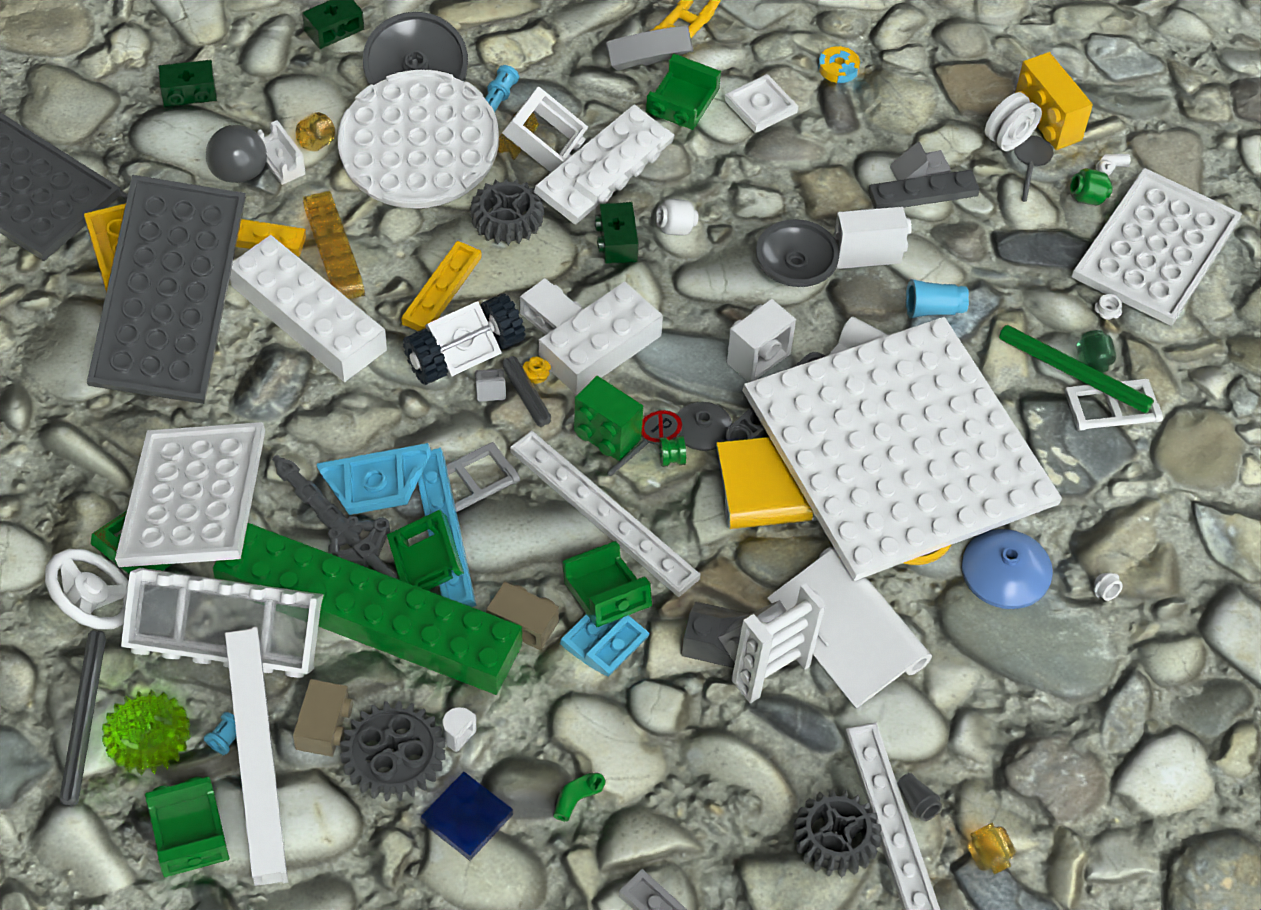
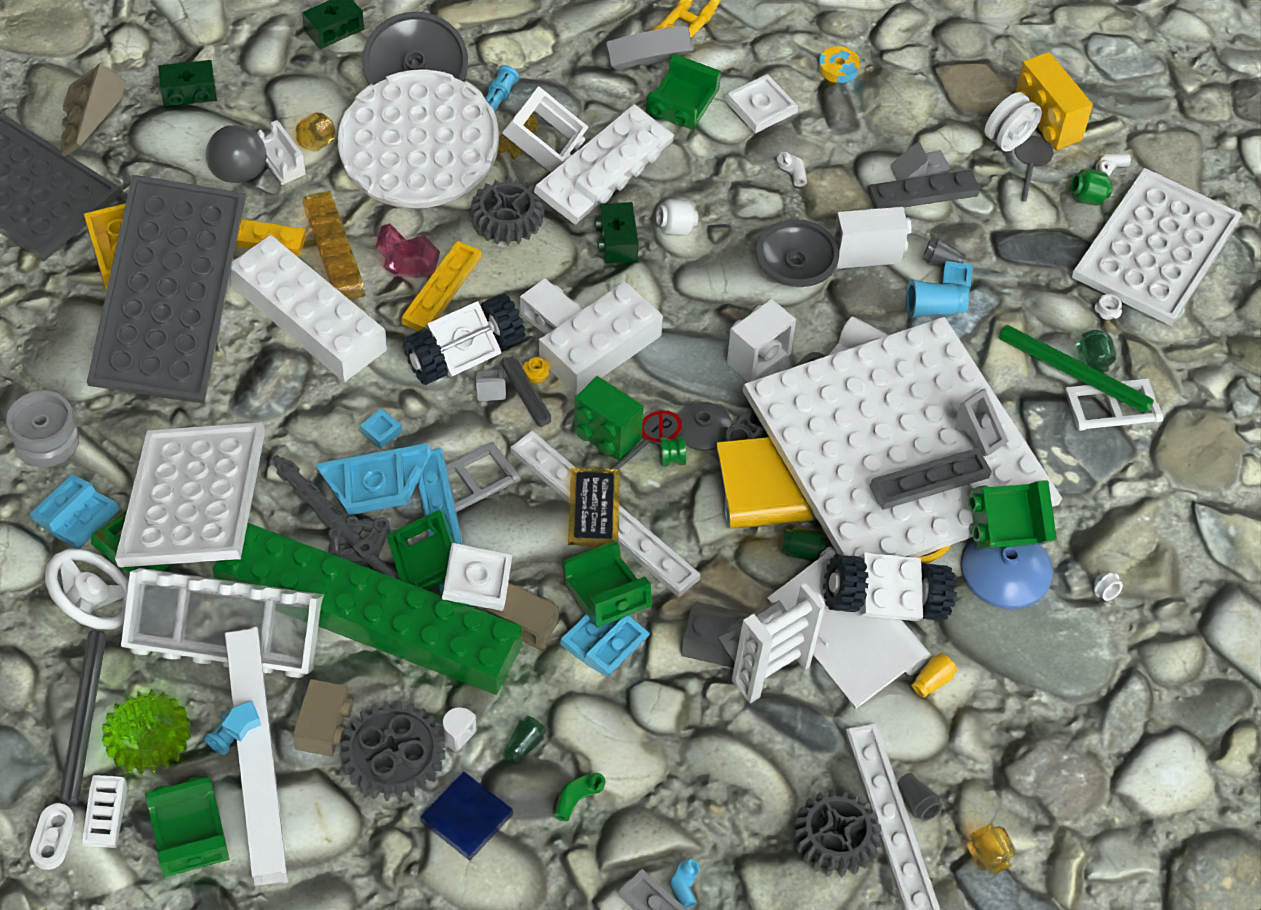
(42, 428): none -> light grey wheel
(52, 838): none -> white plate
(74, 511): none -> medium azure slope
(88, 104): none -> dark tan wedge
(104, 790): none -> white slope
(241, 720): none -> medium azure piece
(381, 428): none -> medium azure plate
(407, 257): none -> clear pink brick
(477, 577): none -> white plate
(524, 739): none -> clear green cone
(594, 506): none -> piece
(683, 880): none -> medium azure arm
(793, 166): none -> white arm
(803, 543): none -> dark green brick
(889, 587): none -> plate
(930, 478): none -> dark grey plate
(934, 675): none -> yellow cone
(939, 251): none -> dark grey cone
(957, 274): none -> medium azure plate
(982, 422): none -> light grey slope
(1012, 515): none -> green panel

